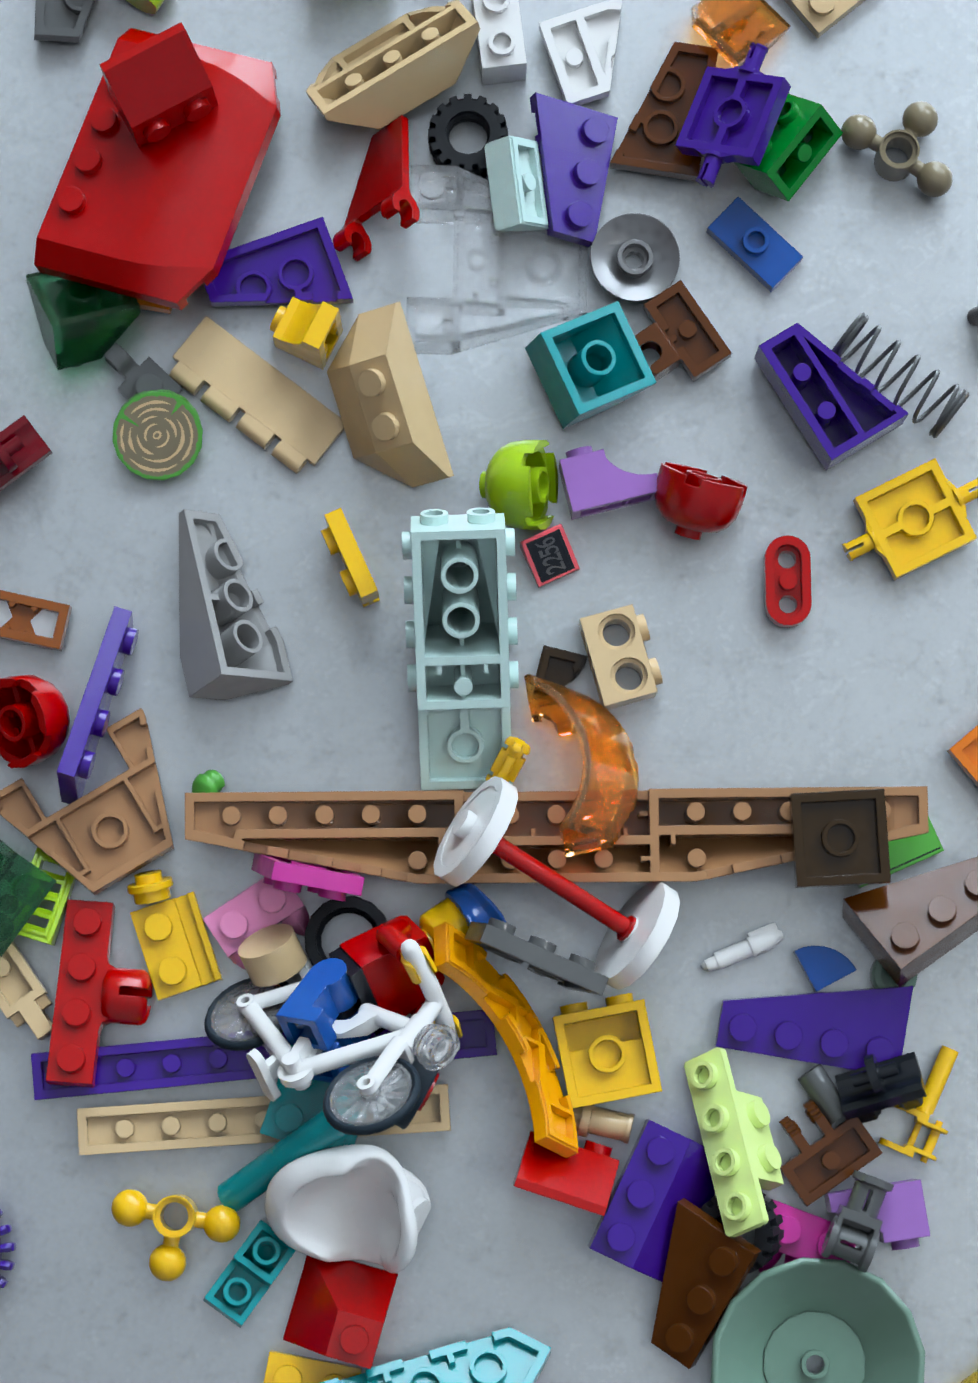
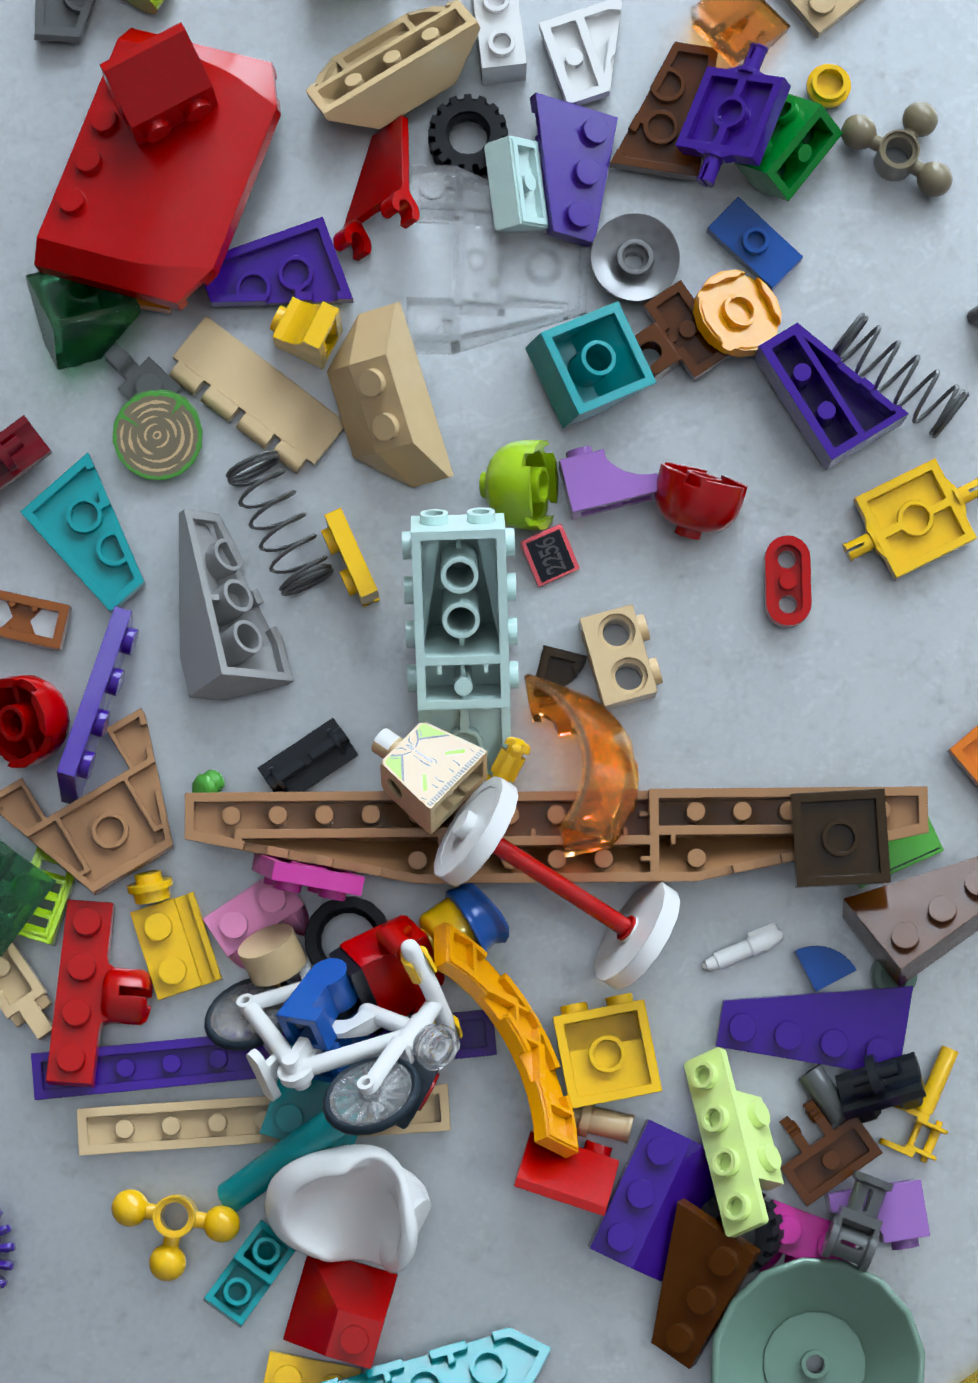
(86, 533): none -> teal wing
(303, 577): none -> dark grey piece
(309, 759): none -> black hinge
(429, 772): none -> torso
(573, 974): dark grey wing -> none
(736, 313): none -> light orange tile
(828, 85): none -> yellow plate

